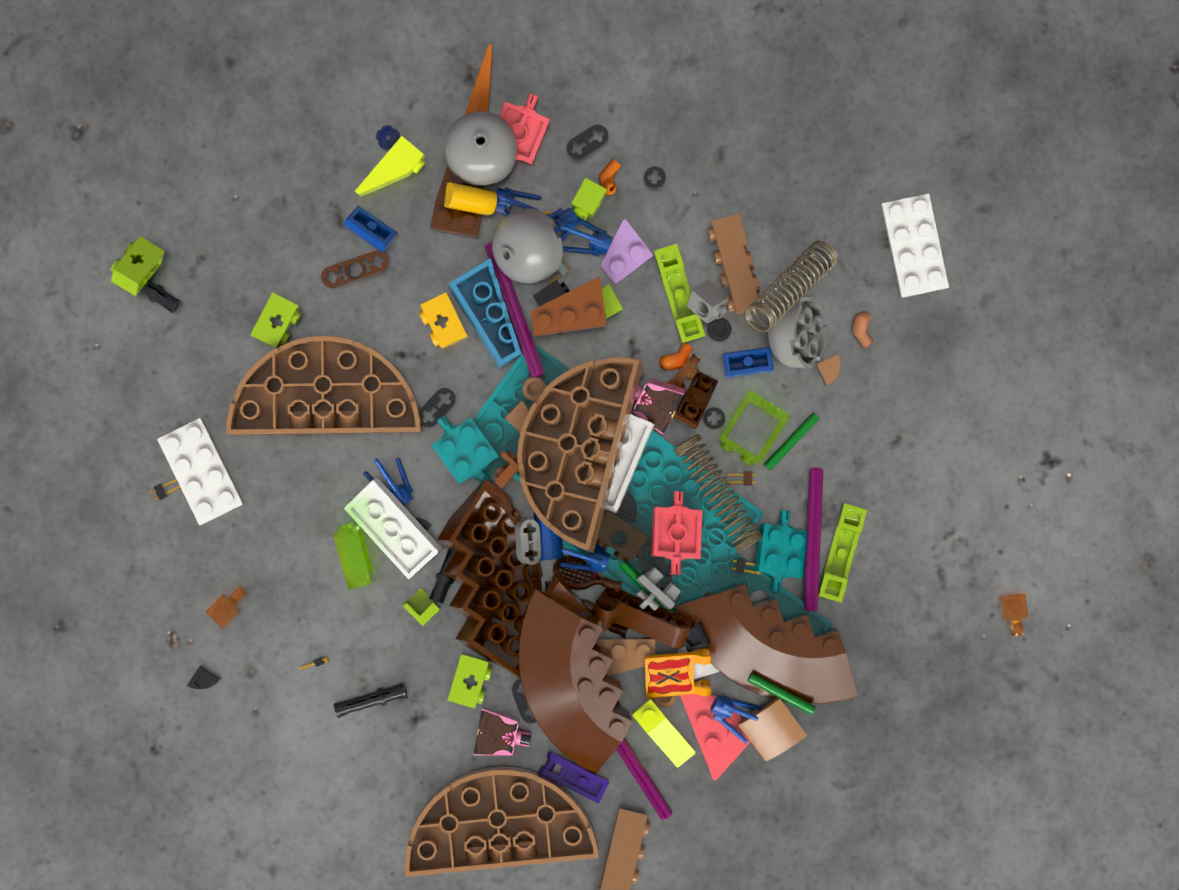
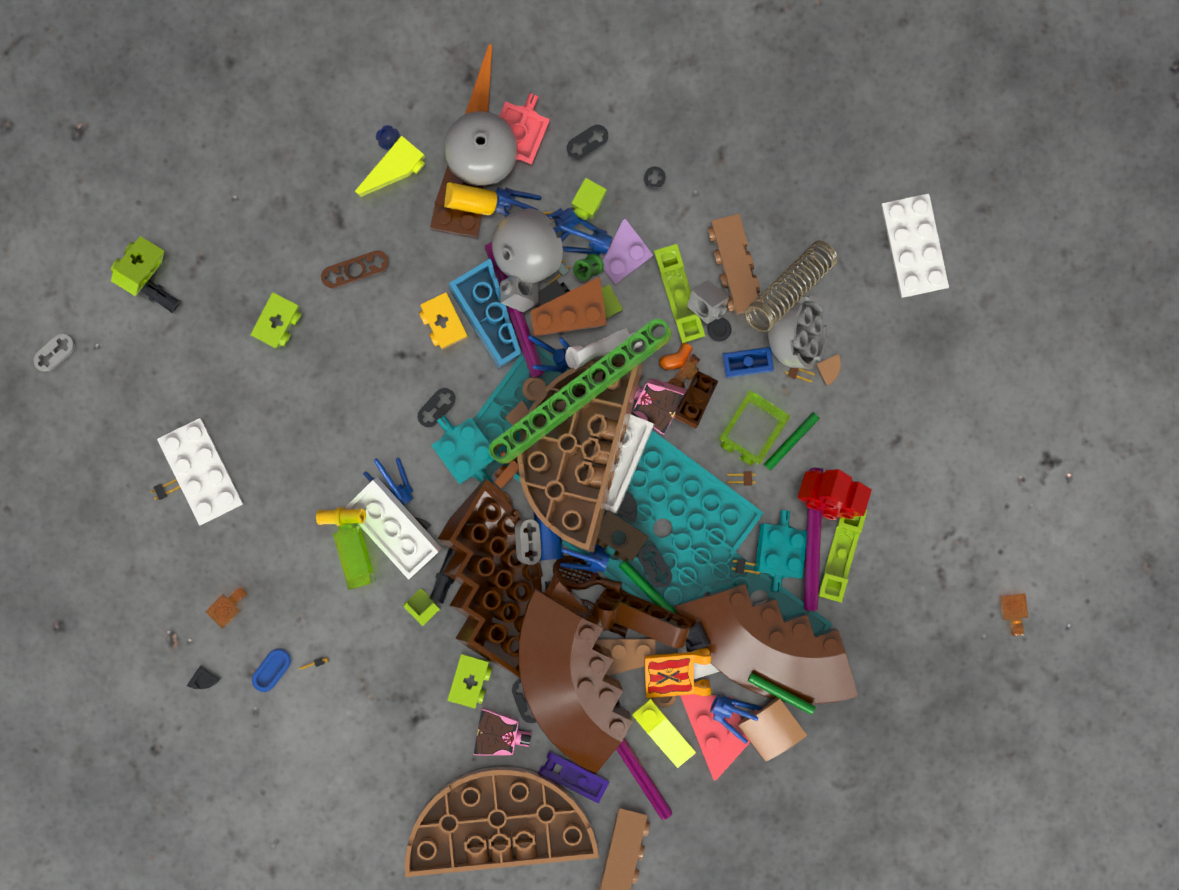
(58, 357): none -> light grey beam
(271, 670): none -> blue tile
(323, 389): medium nougat brick -> none
(341, 516): none -> yellow pin
(370, 229): blue brick -> none
(370, 700): black pin -> none
(519, 294): none -> light grey brick
(558, 355): none -> blue plant
(575, 403): none -> bright green beam
(578, 356): none -> white hips
(587, 264): none -> bright green bush
(606, 176): orange arm -> none
(665, 597): light grey hips -> none
(676, 533): coral plate -> none
(708, 413): black bush -> none
(753, 536): dark tan piece -> none
(793, 373): none -> piece
(834, 494): none -> red brick
(860, 328): nougat arm -> none

